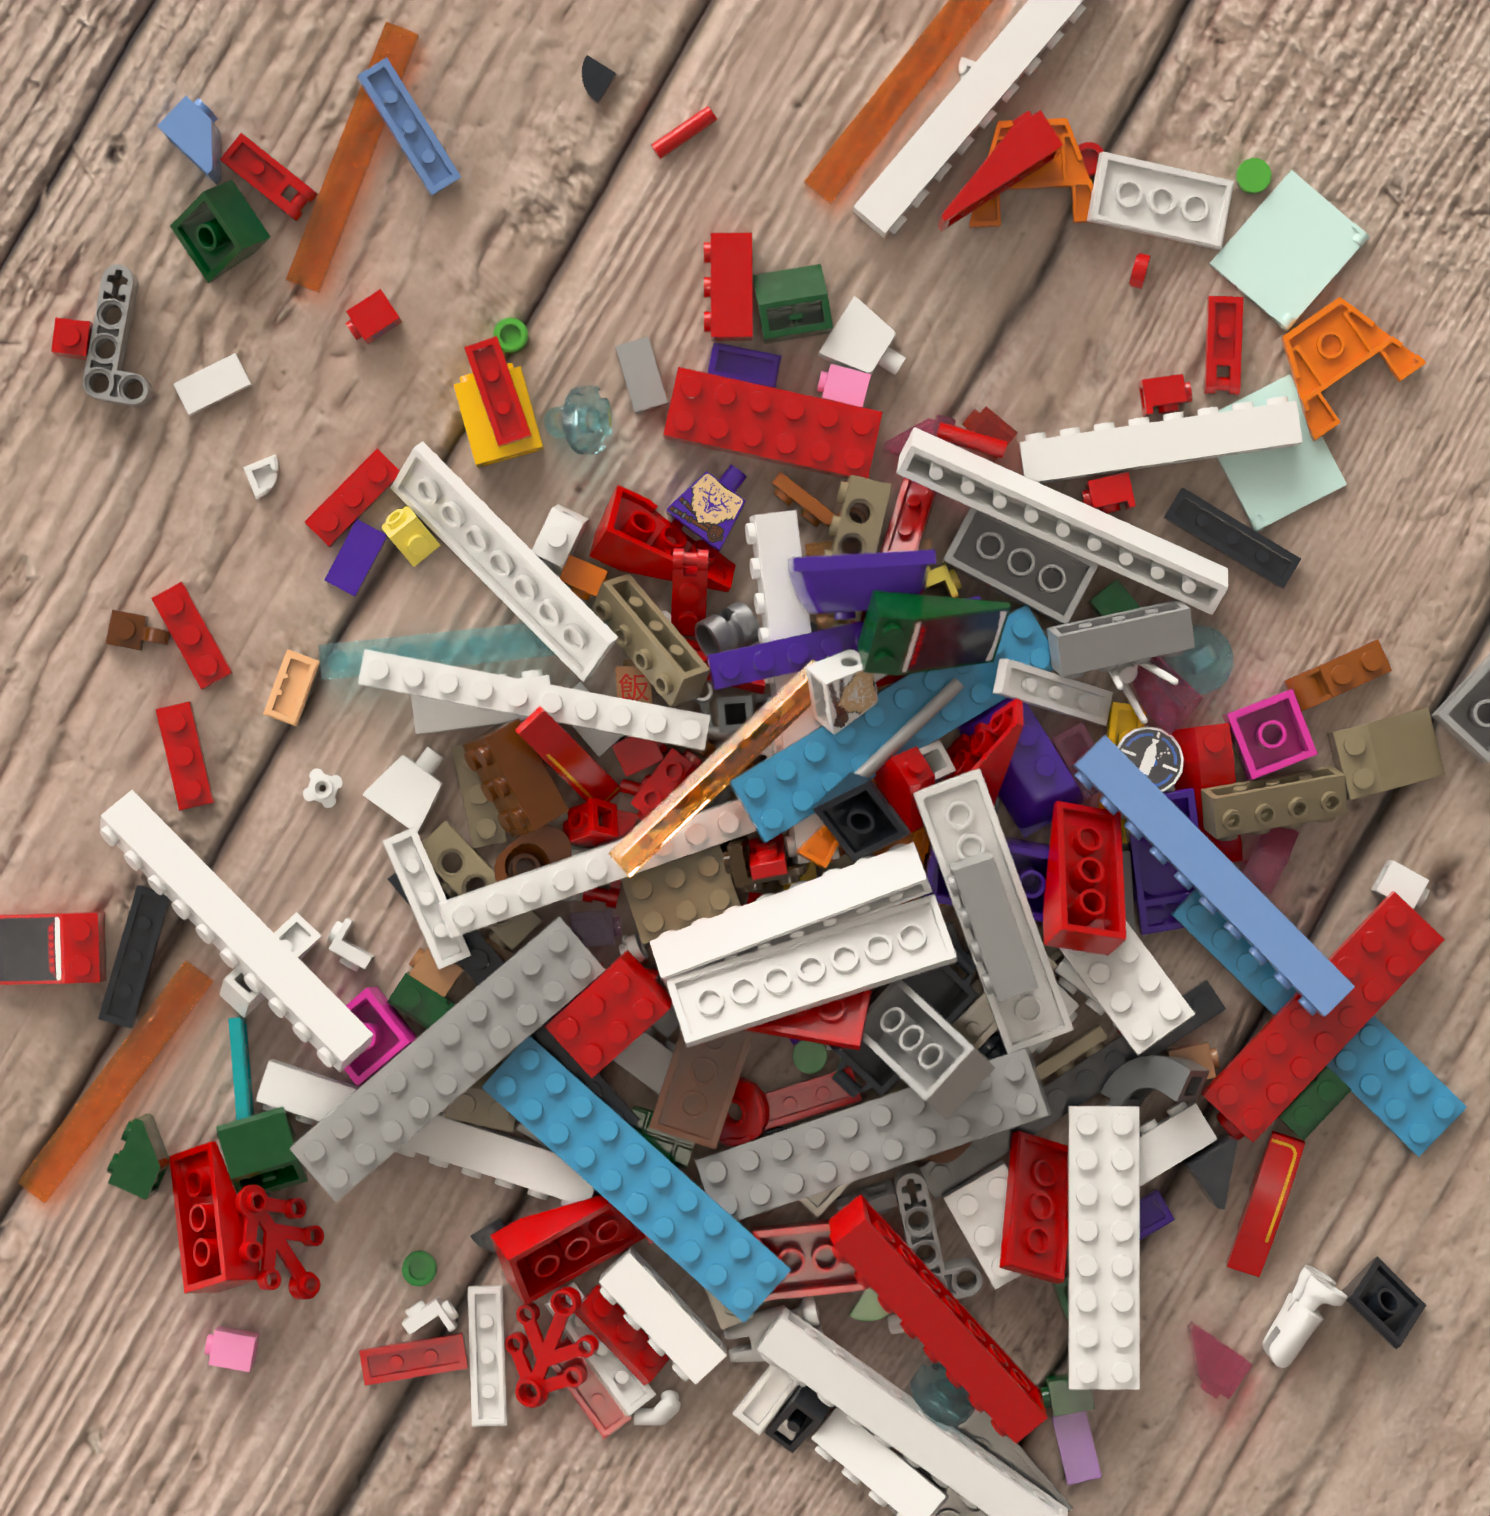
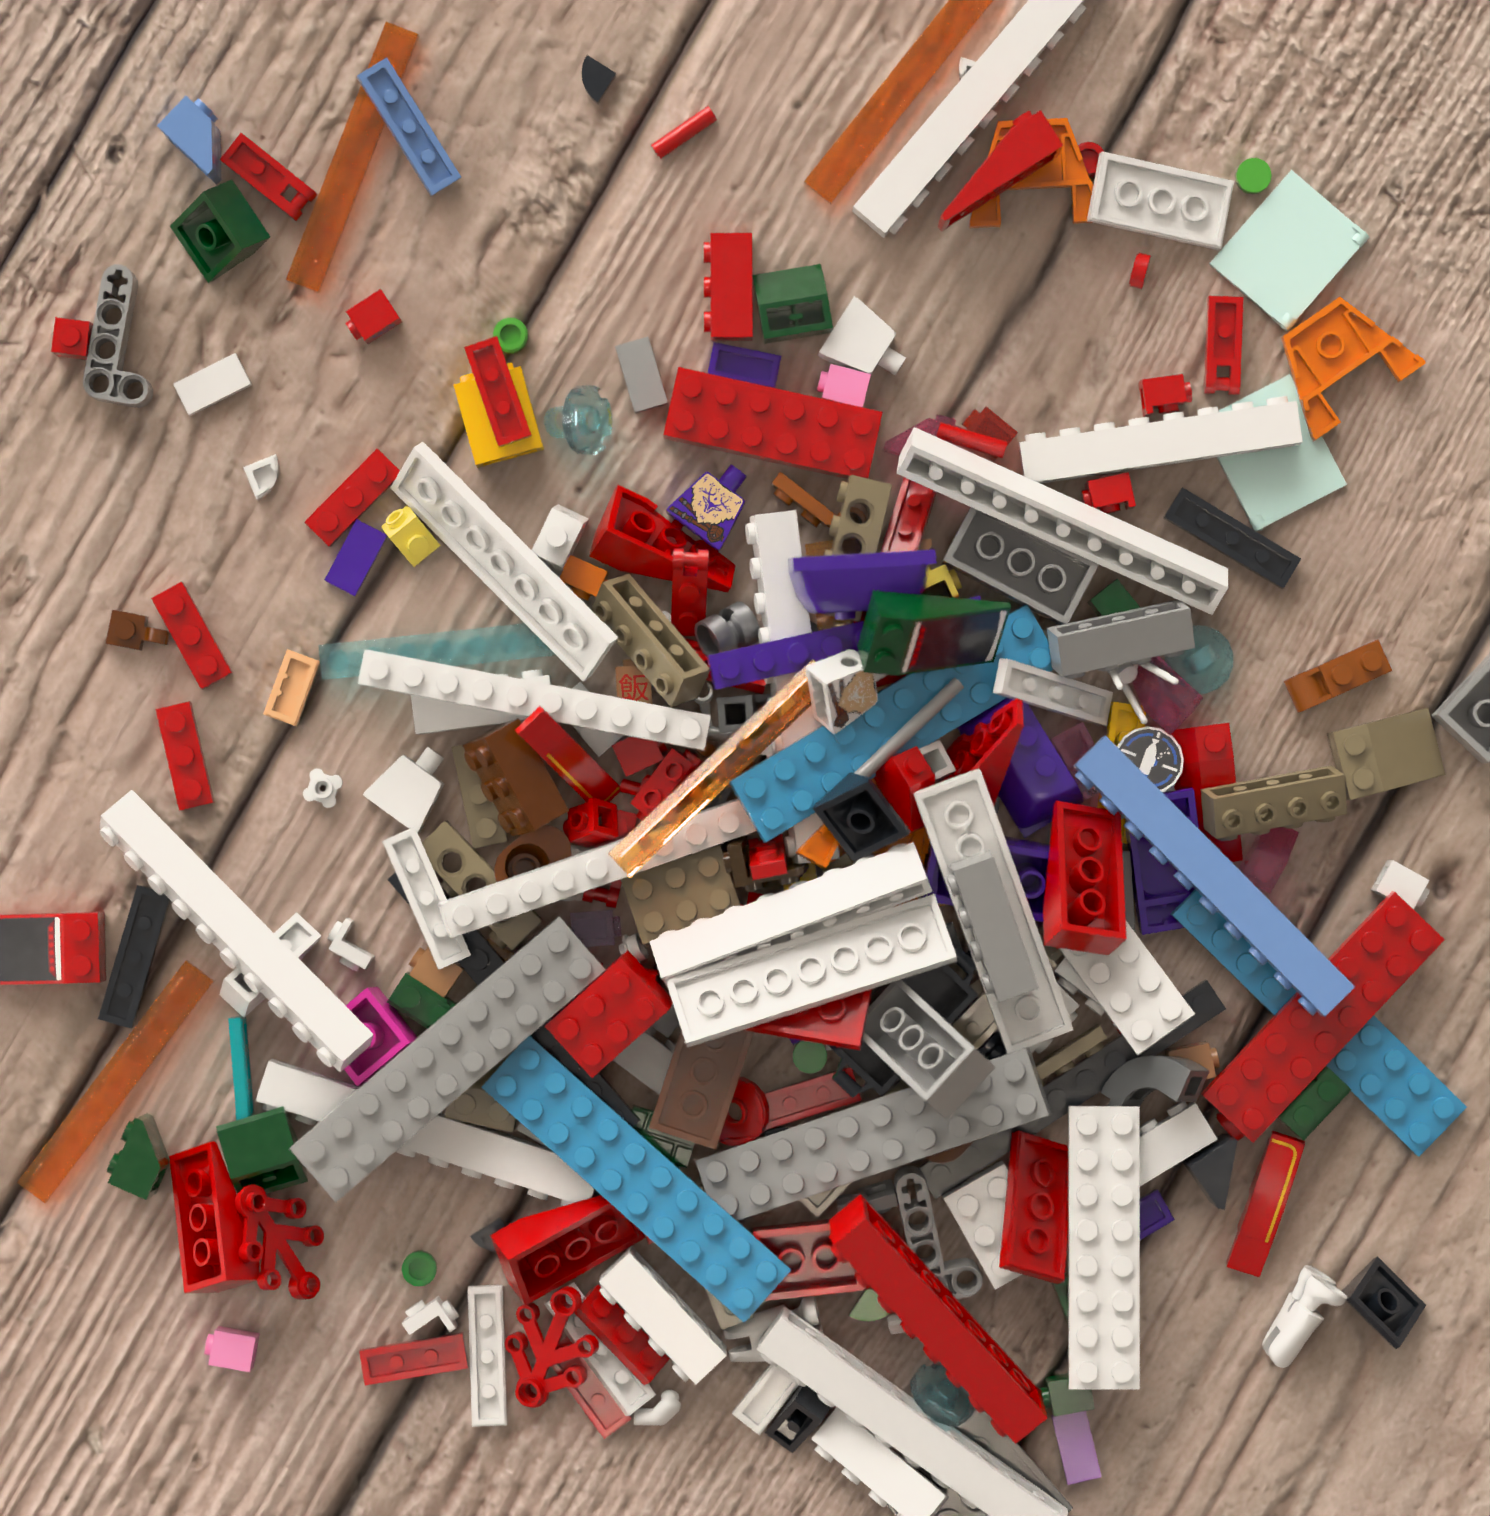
(1216, 1363): clear pink slope -> none
(1270, 734): dark pink brick -> none

